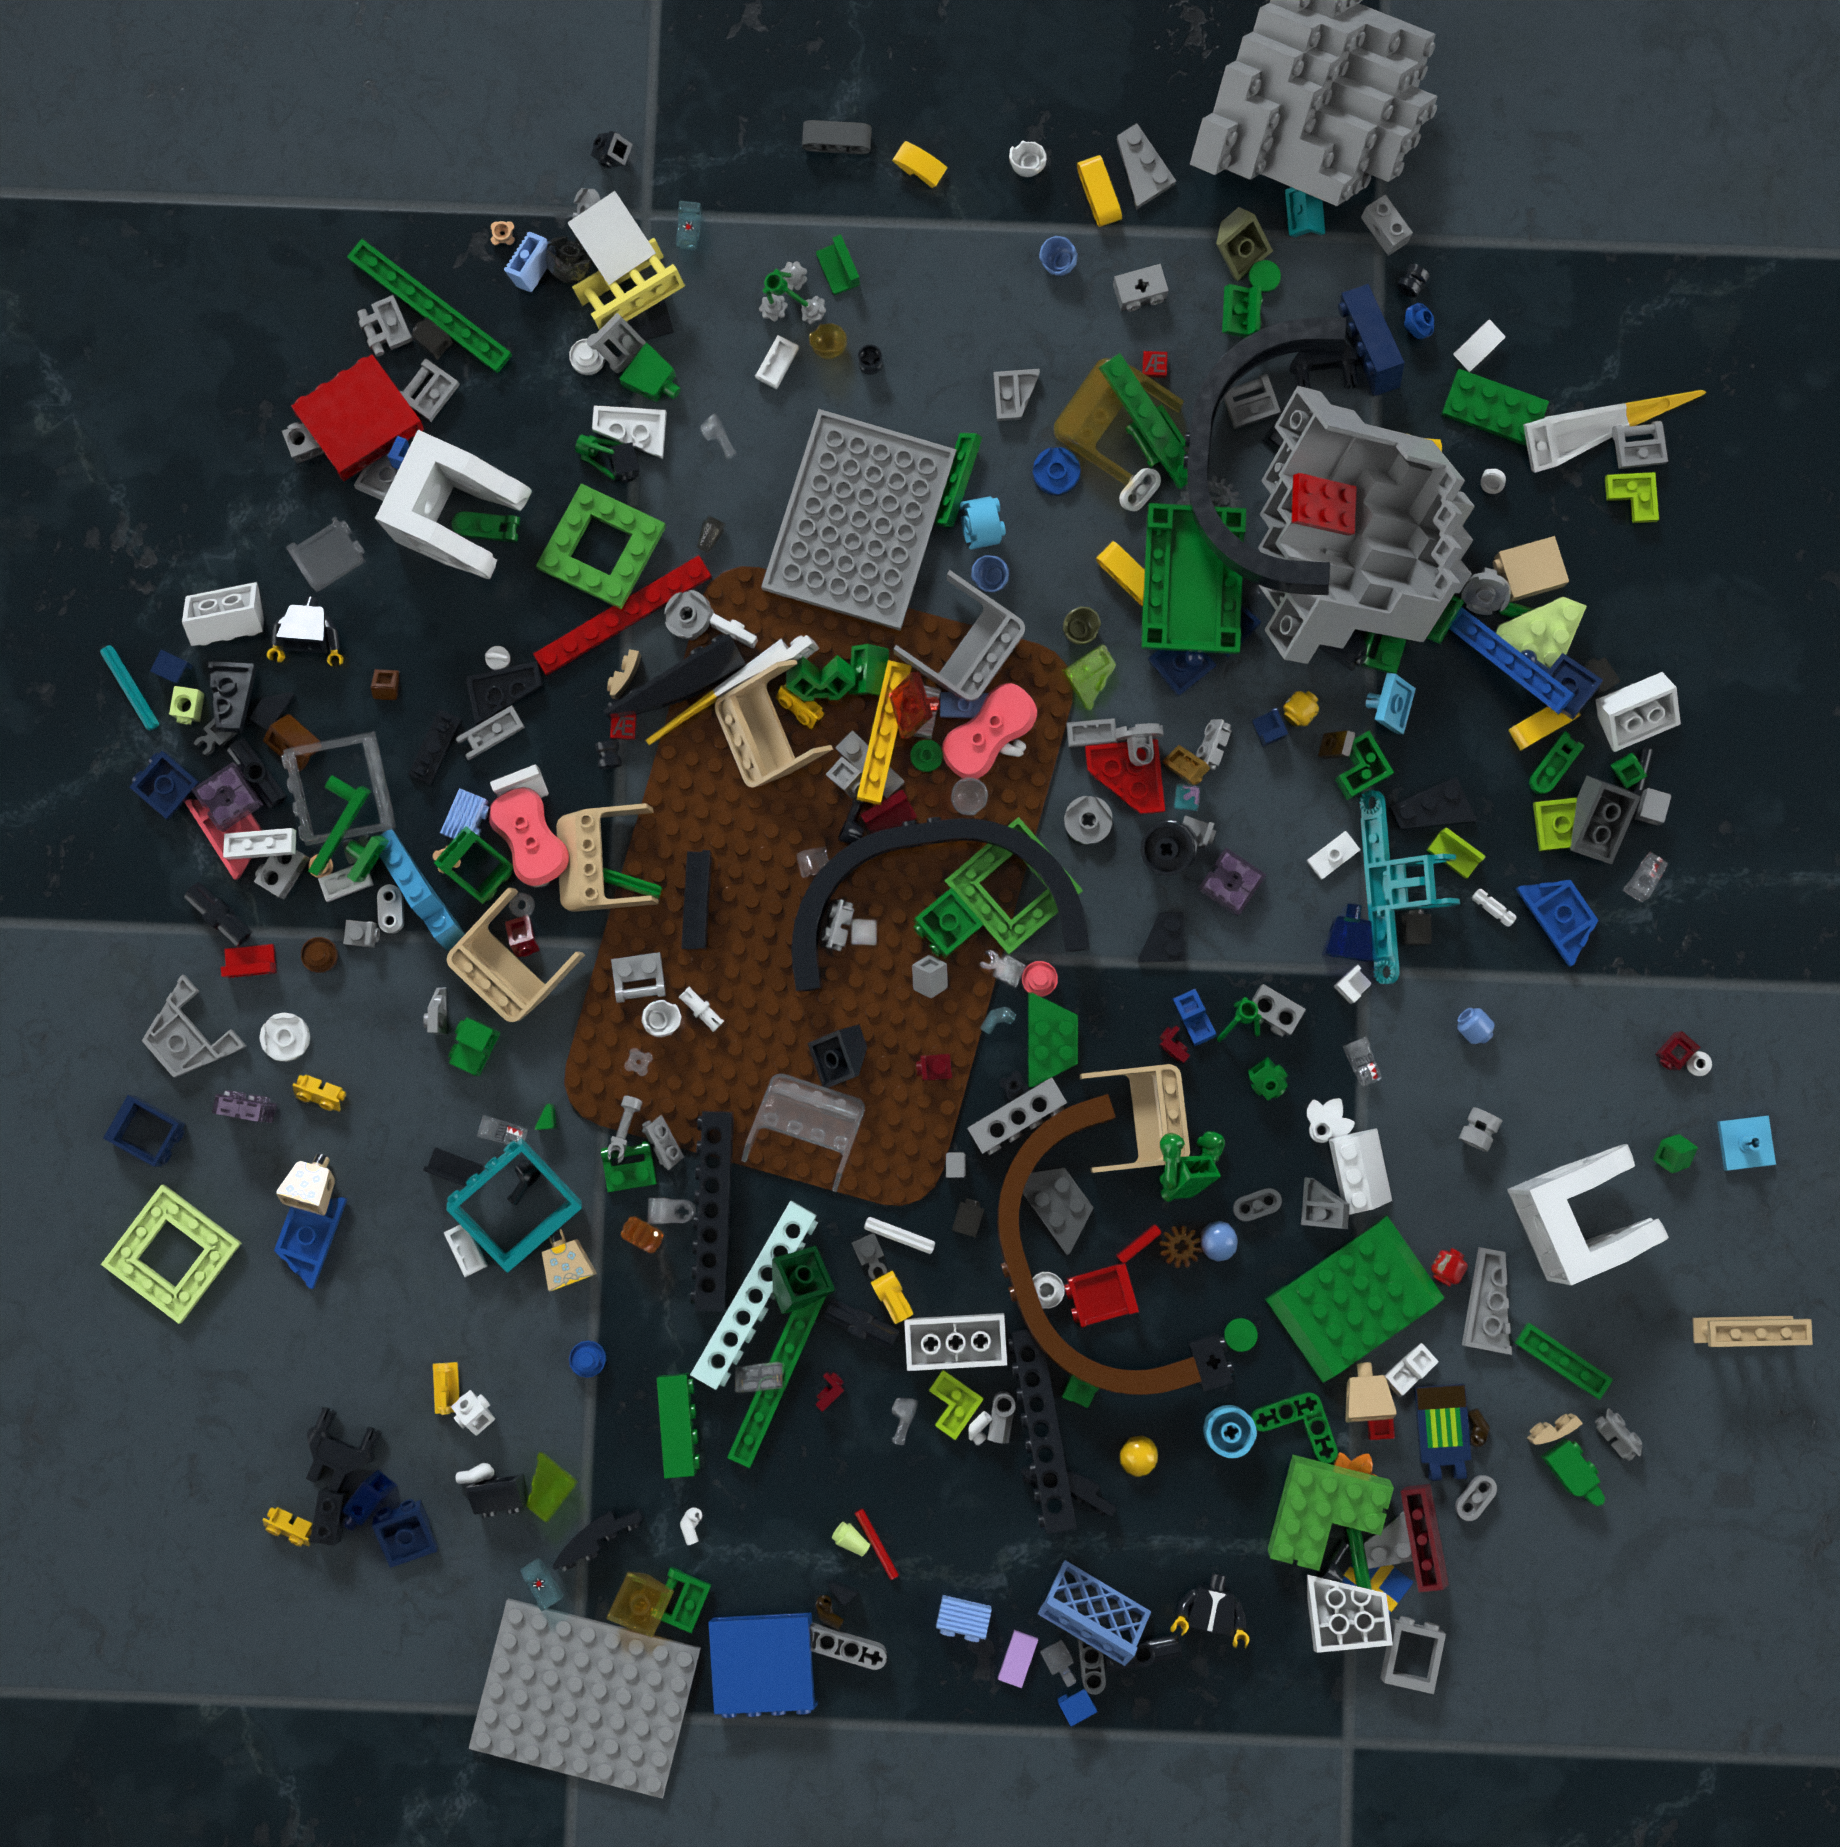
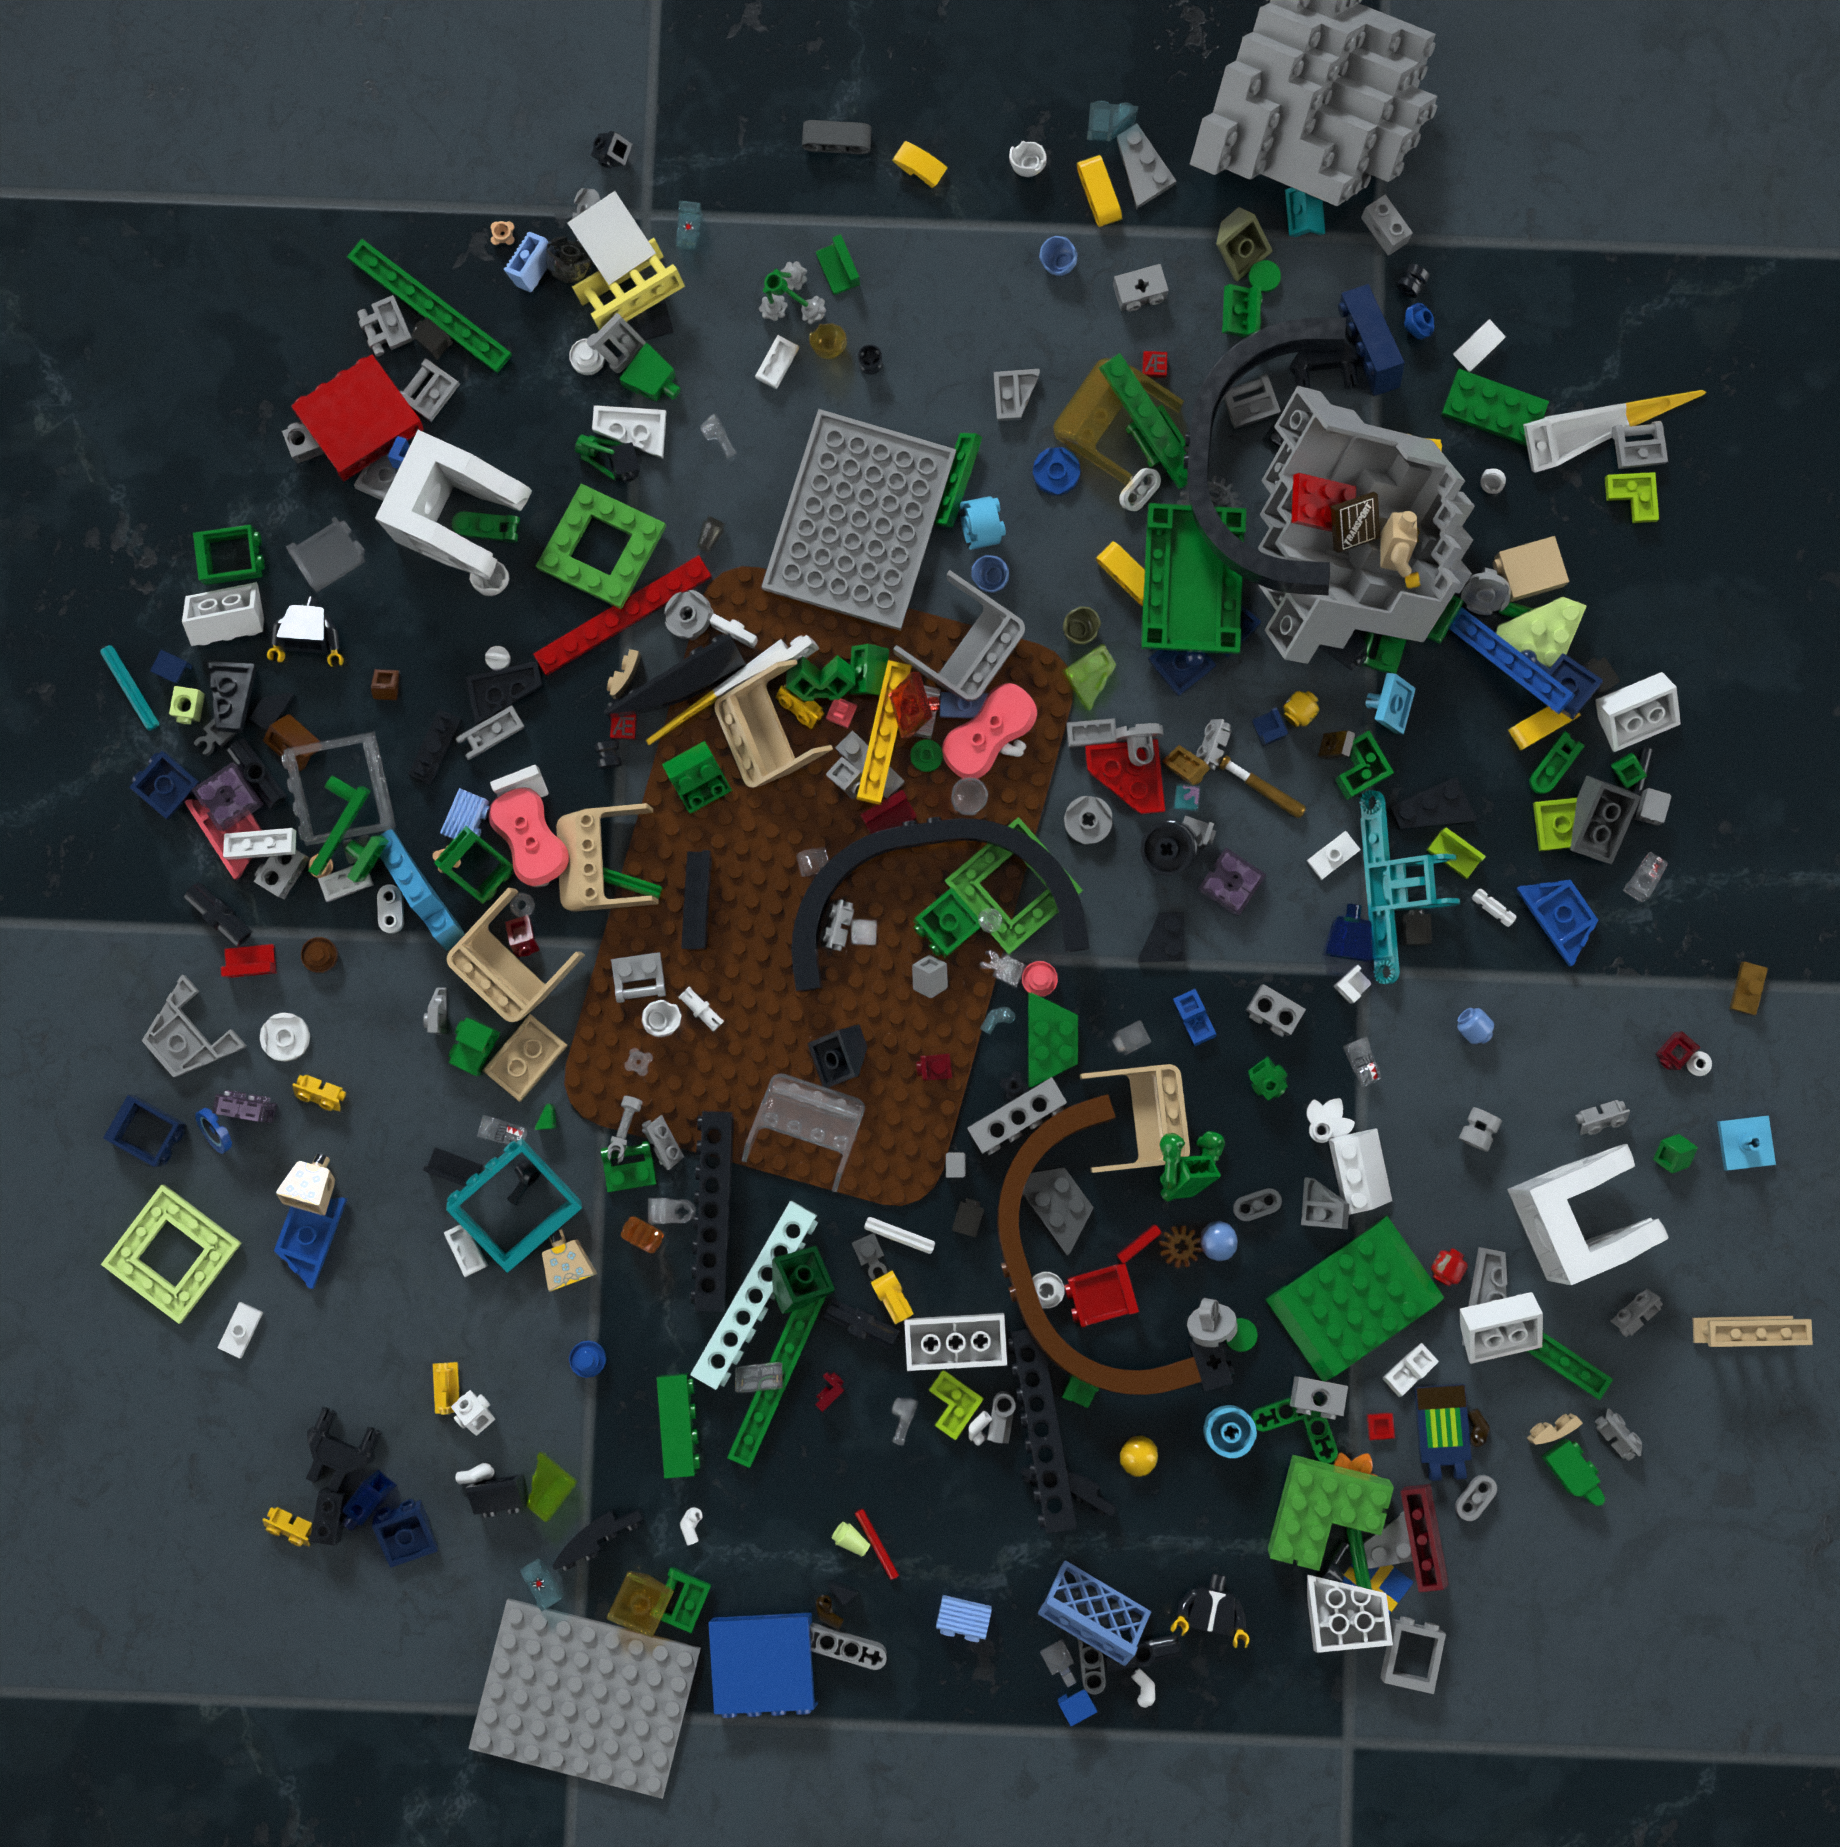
(204, 559): none -> green window
(214, 1133): none -> blue tile
(240, 1330): none -> white plate
(361, 933): light grey bracket -> none
(494, 585): none -> white hair
(525, 1058): none -> tan tile
(697, 777): none -> green slope
(841, 712): none -> coral tile
(851, 830): black bar -> none
(990, 920): none -> clear plate
(1018, 1658): lavender tile -> none
(1109, 120): none -> clear light blue slope
(1131, 1038): none -> clear bracket
(1147, 1686): none -> white arm
(1174, 1049): dark red bracket -> none
(1212, 1323): none -> light grey tile
(1245, 1013): green plant -> none
(1272, 793): none -> pearl gold piece
(1303, 1393): none -> light grey brick
(1355, 522): none -> dark brown tile
(1368, 1396): tan torso -> none
(1397, 545): none -> tan torso
(1501, 1327): none -> white slope
(1613, 1115): none -> light grey hinge
(1645, 1305): none -> light grey hinge
(1748, 988): none -> pearl gold tile

